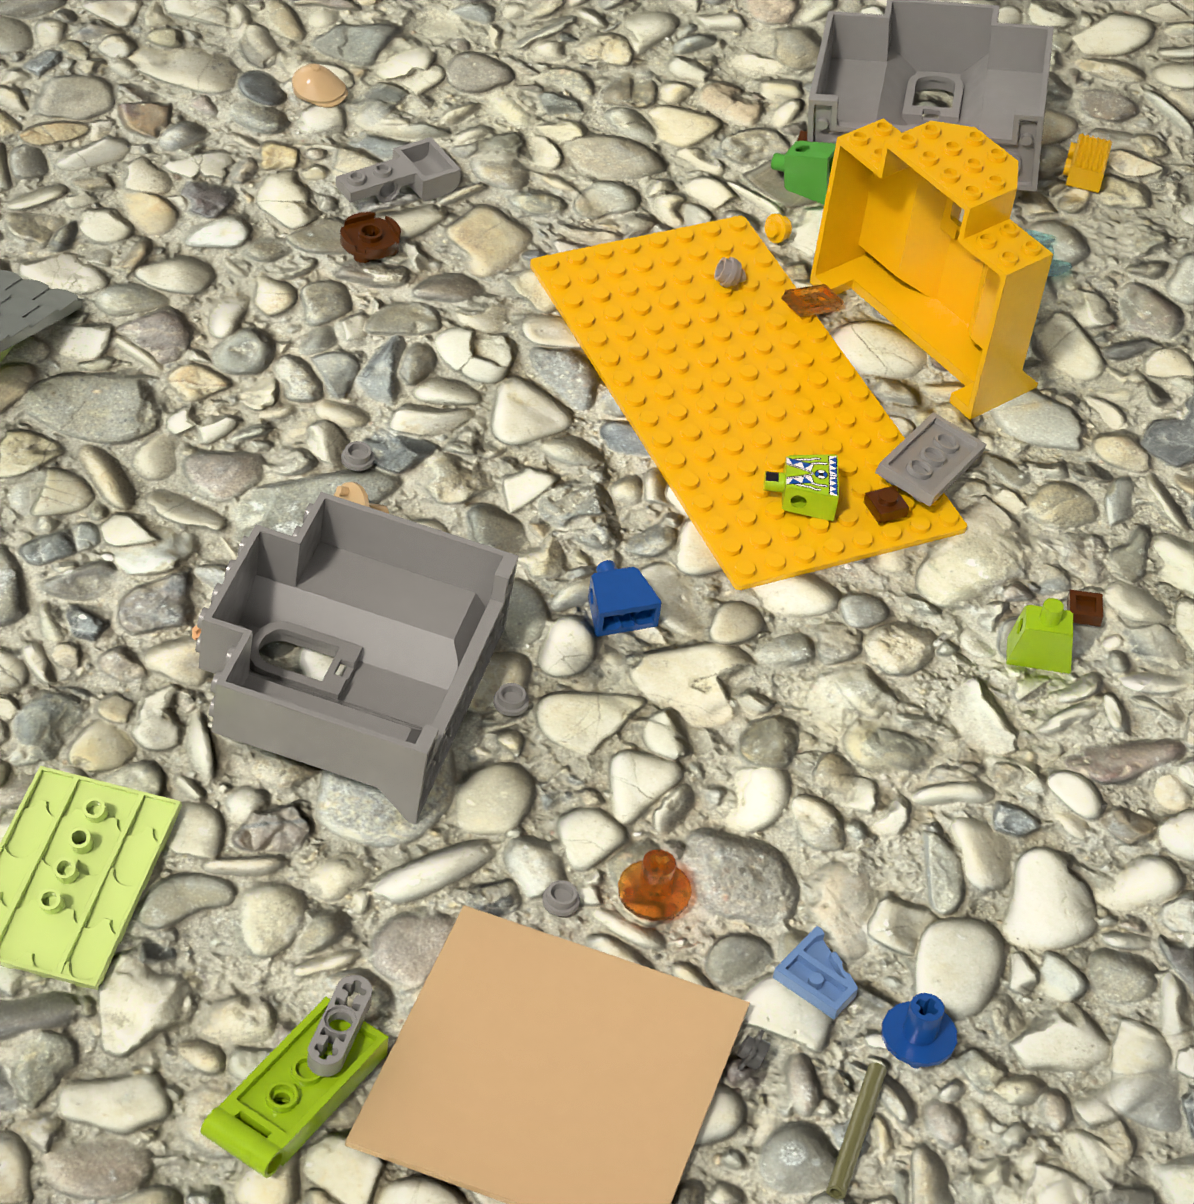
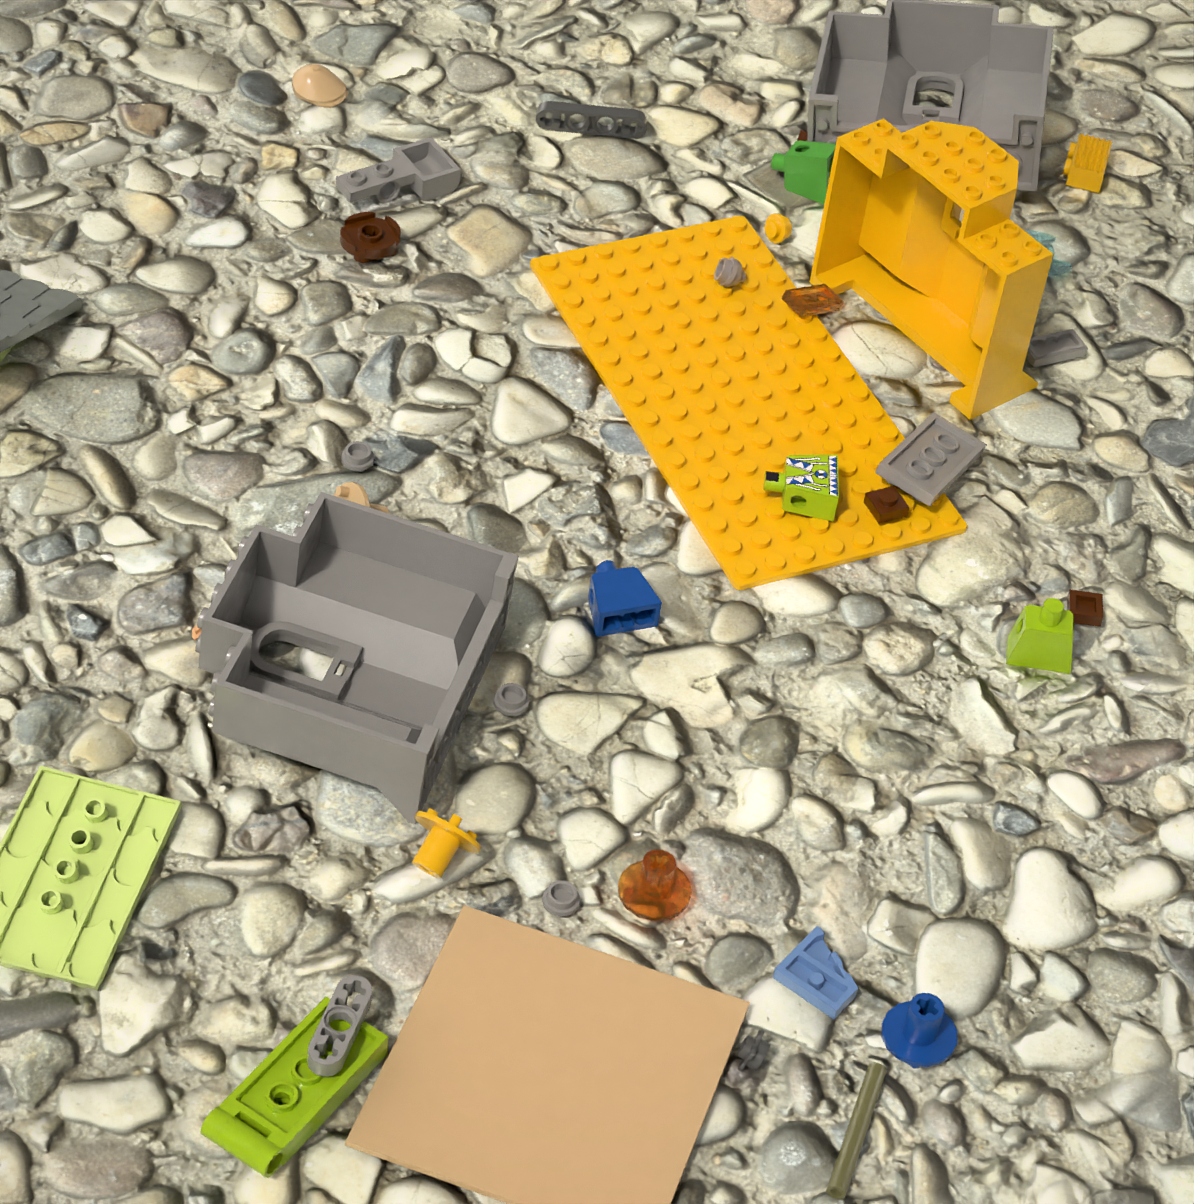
(441, 842): none -> yellow piece
(592, 114): none -> dark grey beam
(1055, 348): none -> light grey plate

